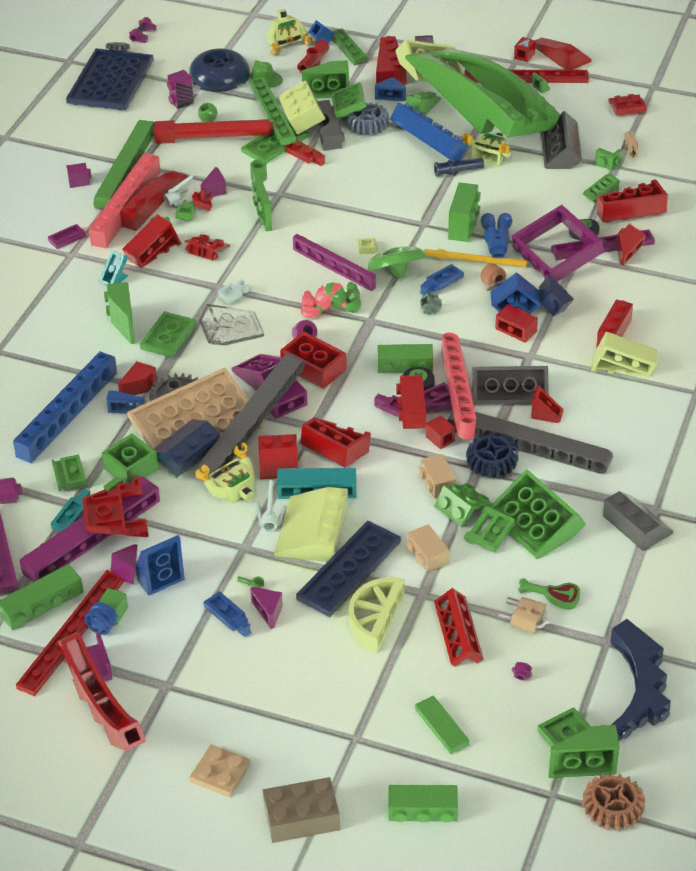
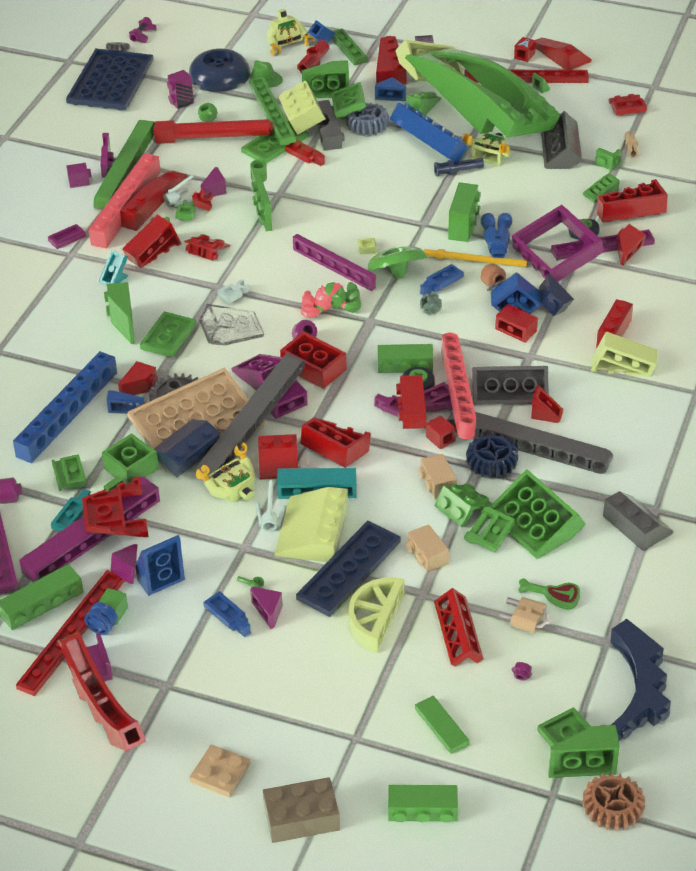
(107, 156): none -> magenta wing

